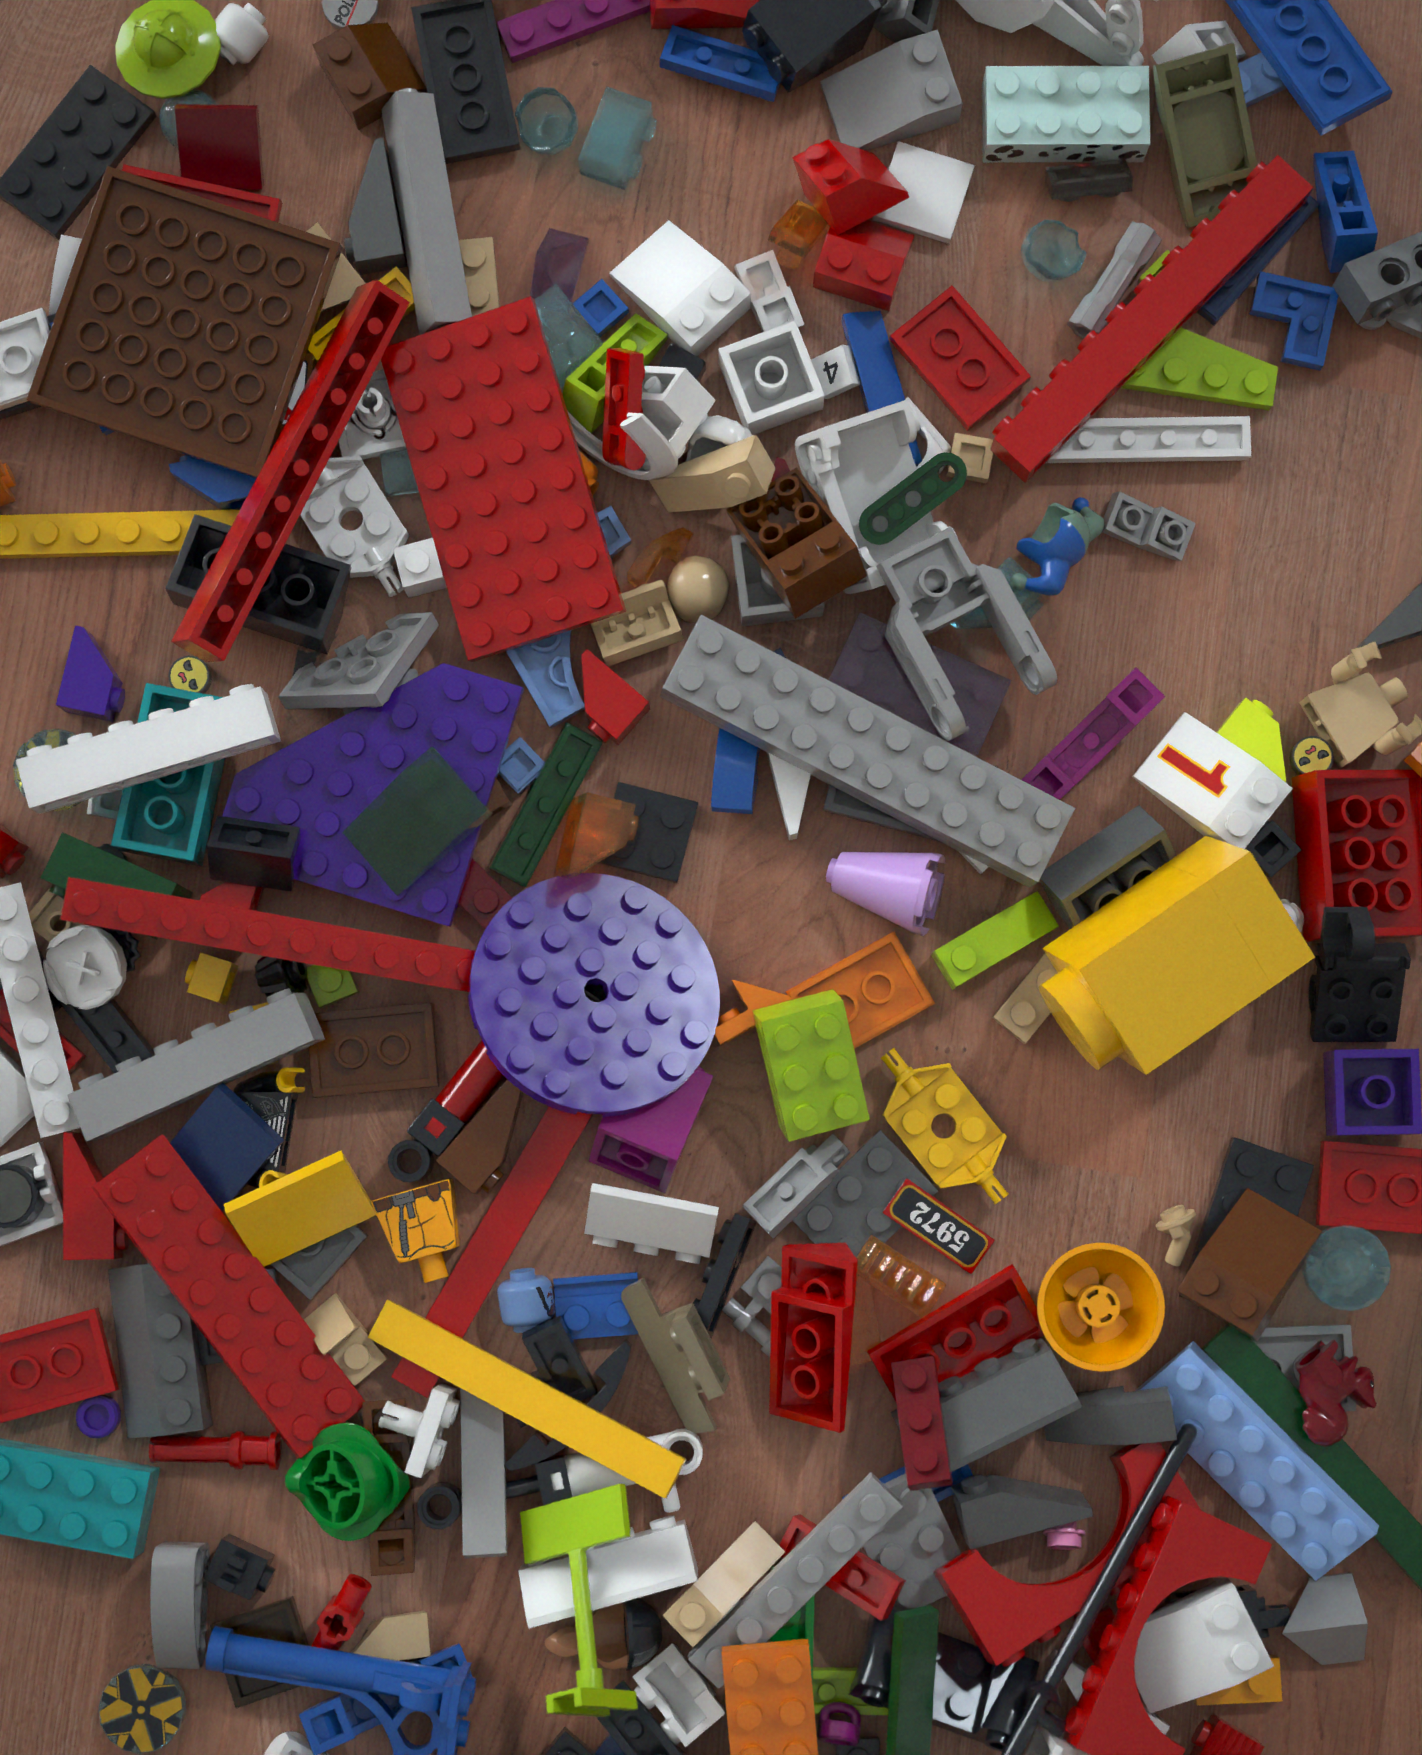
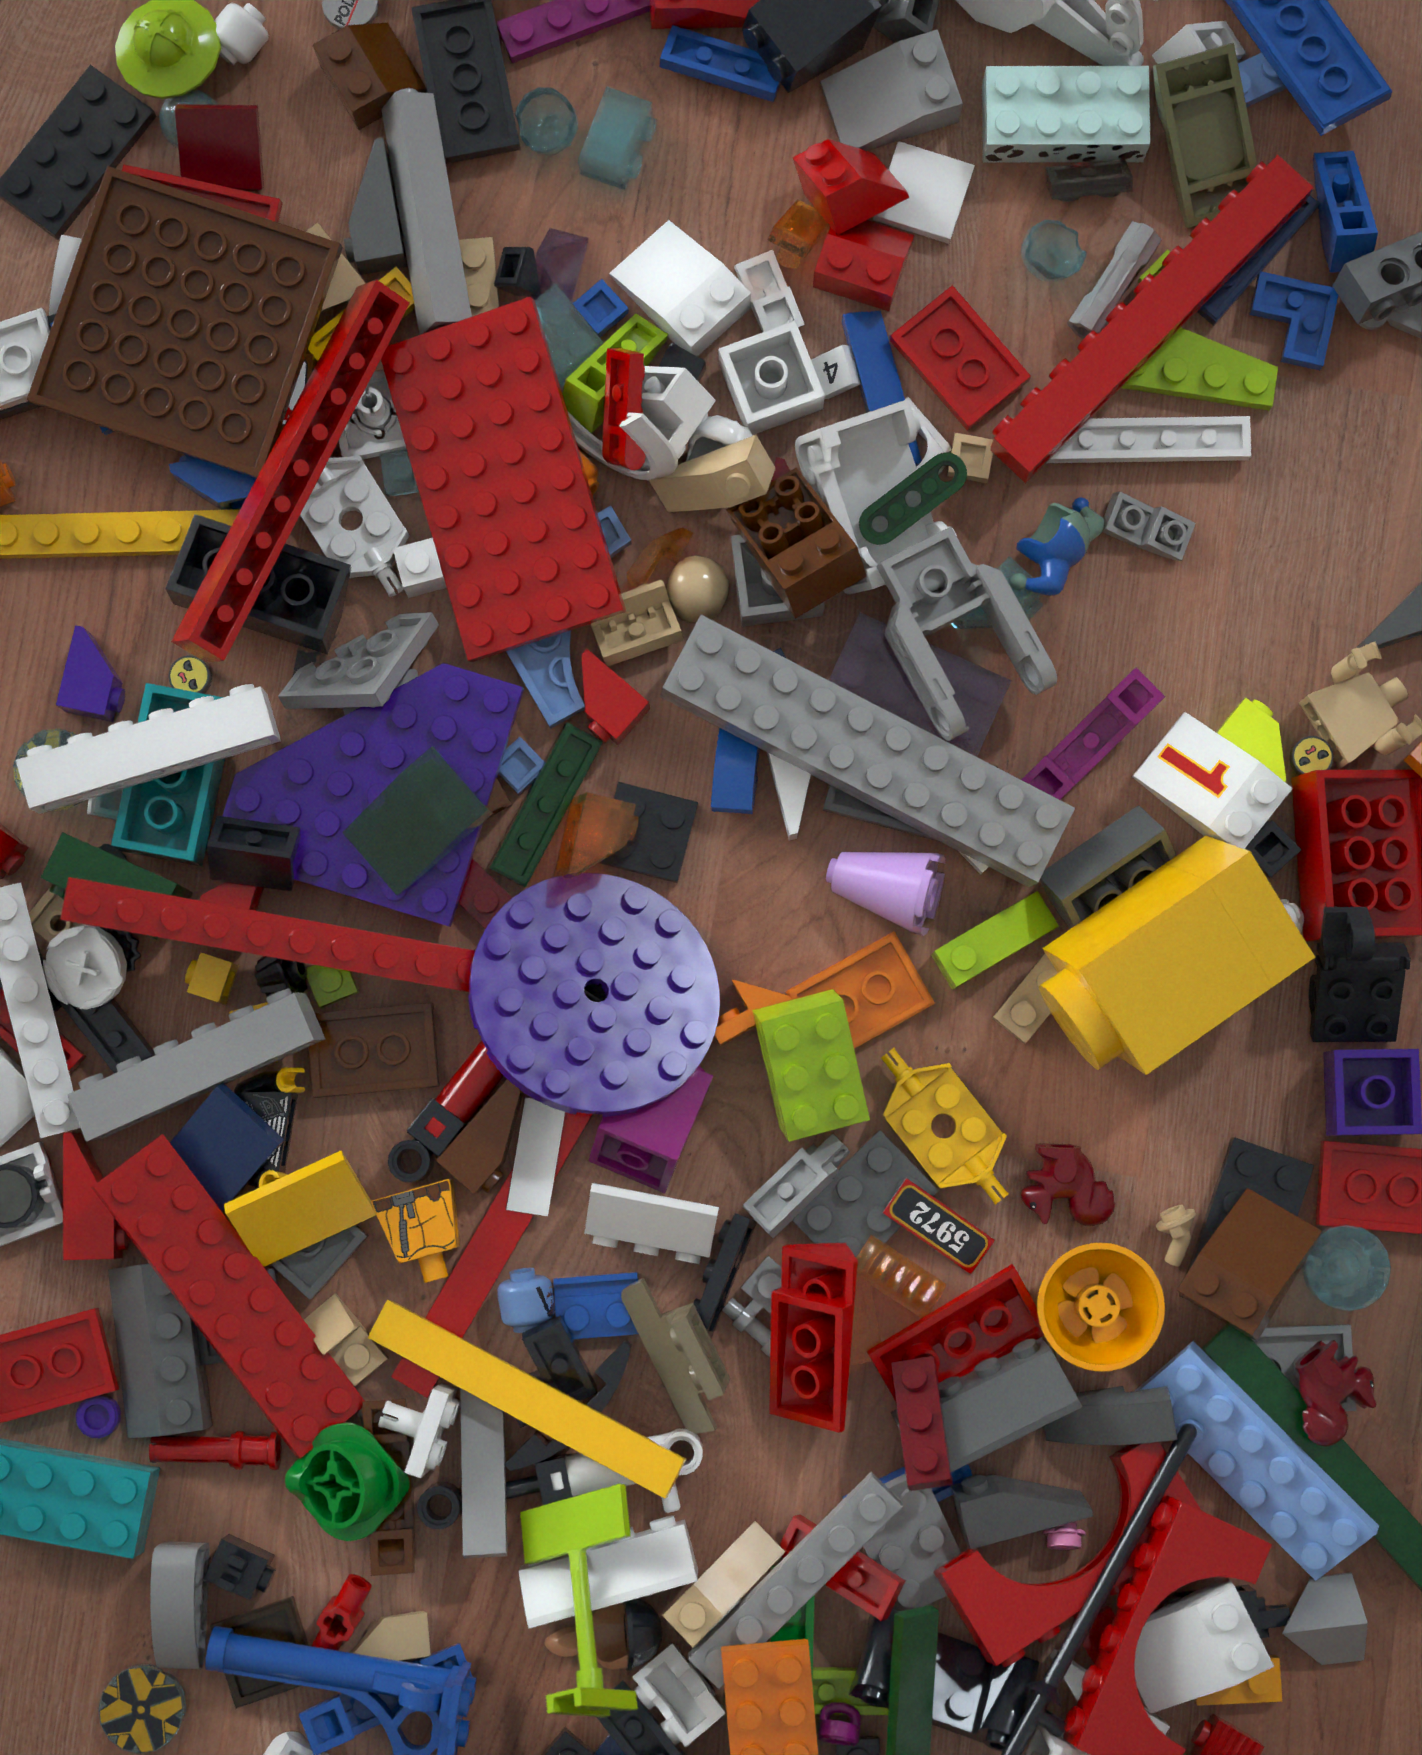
(518, 272): none -> black slope
(535, 1158): none -> white sticker
(1068, 1176): none -> dark red animal

